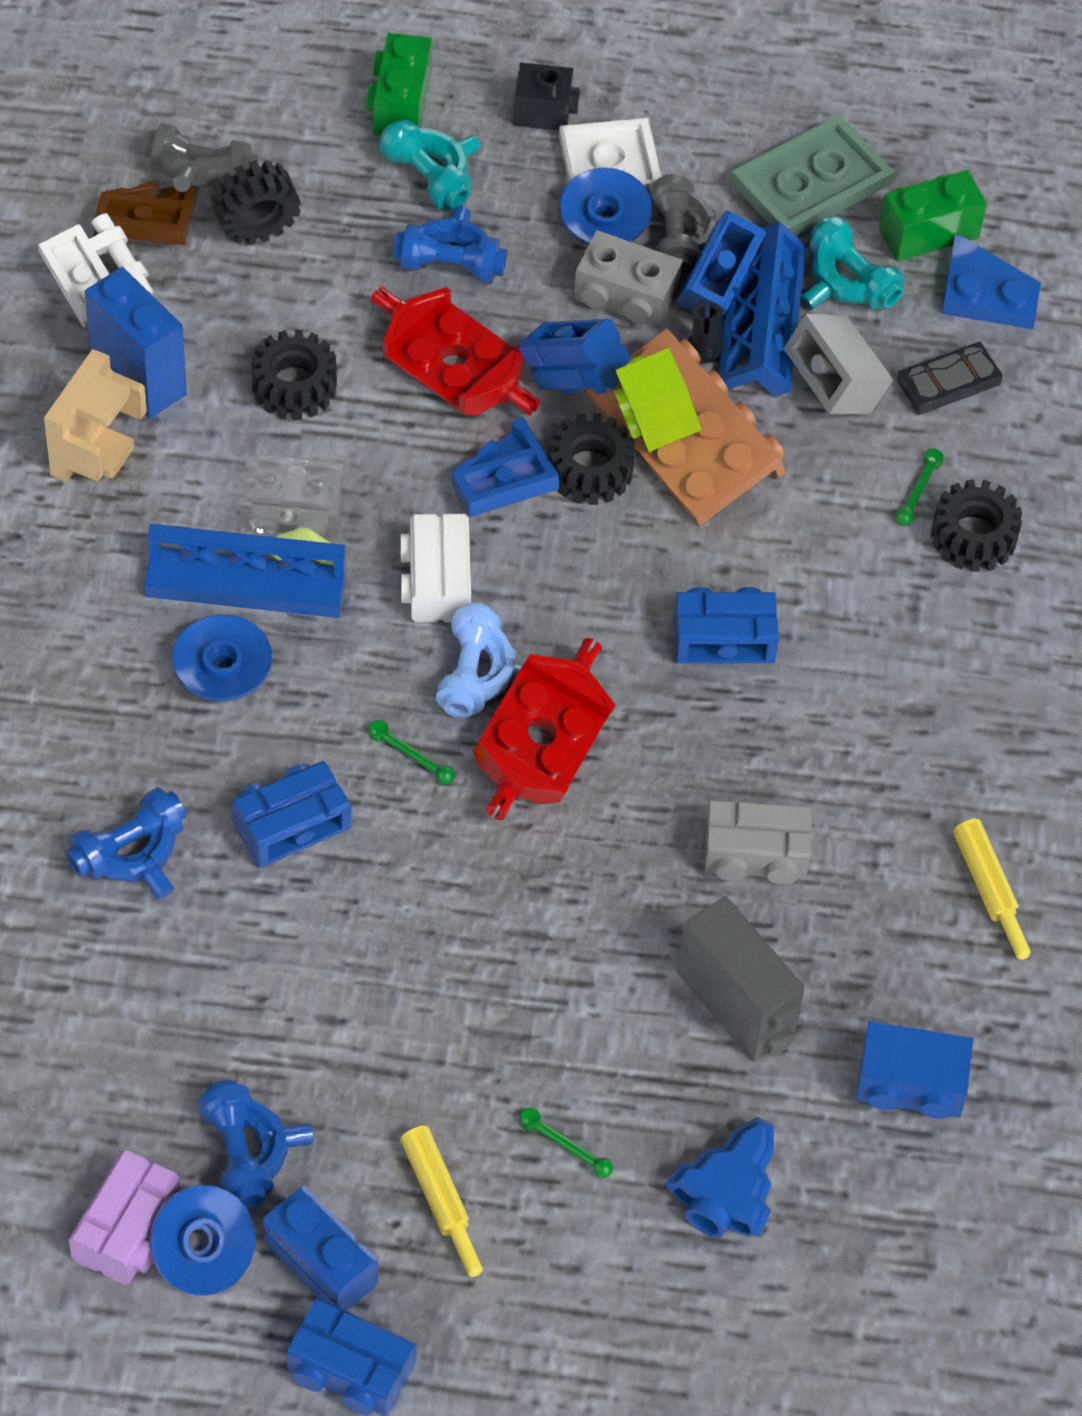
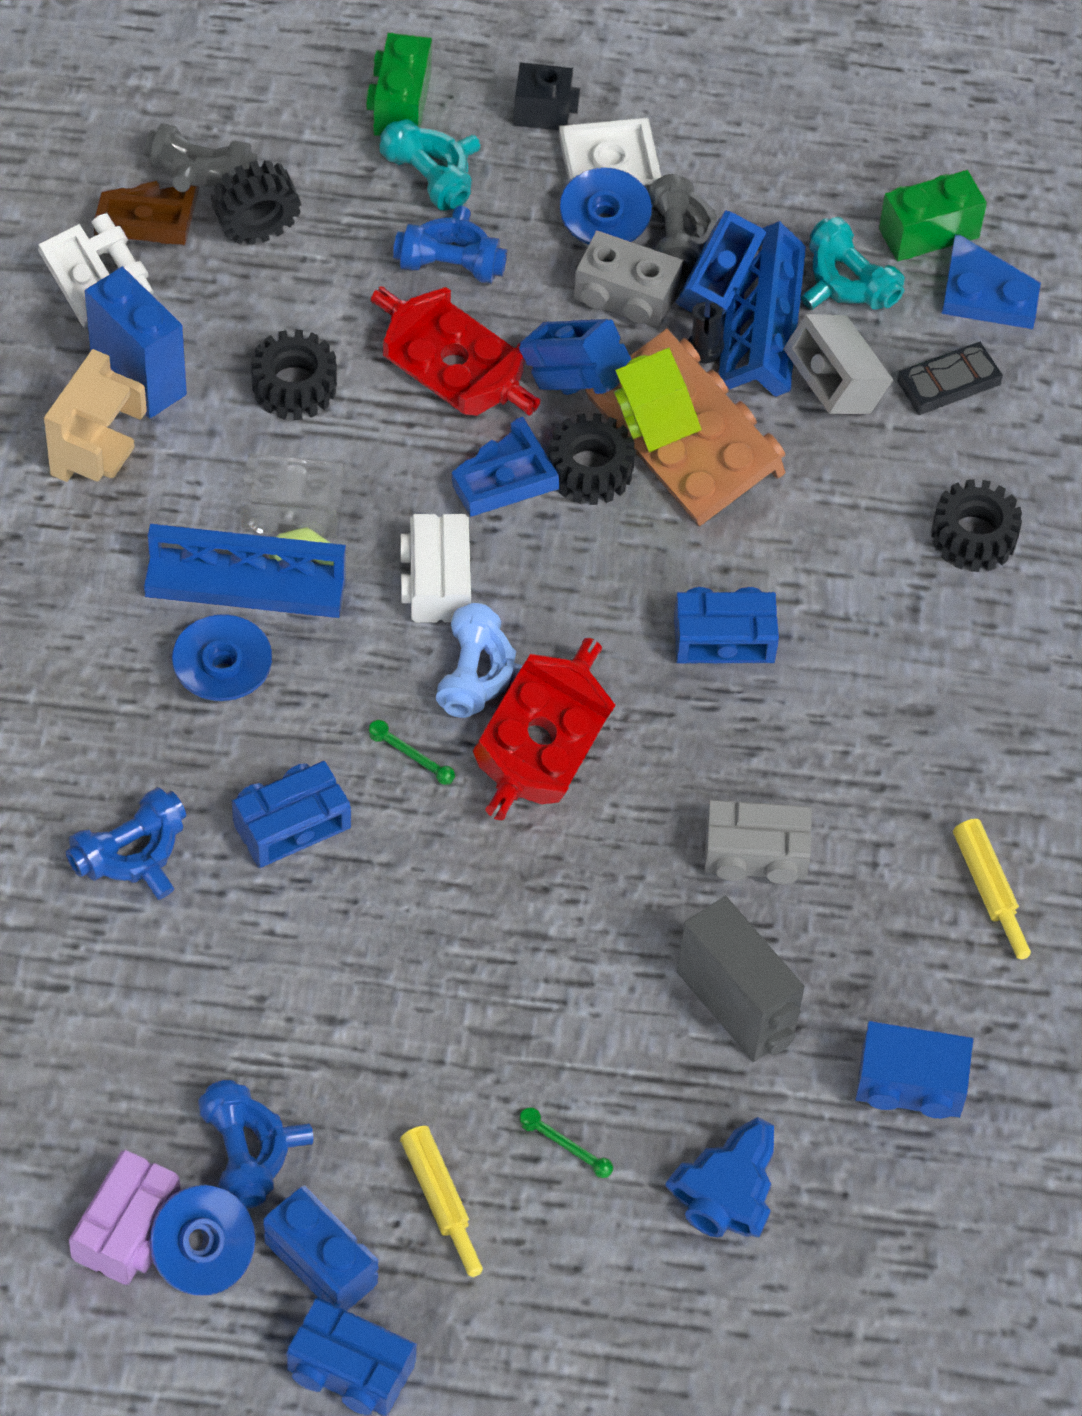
(812, 176): sand green plate -> none
(932, 460): green hinge -> none

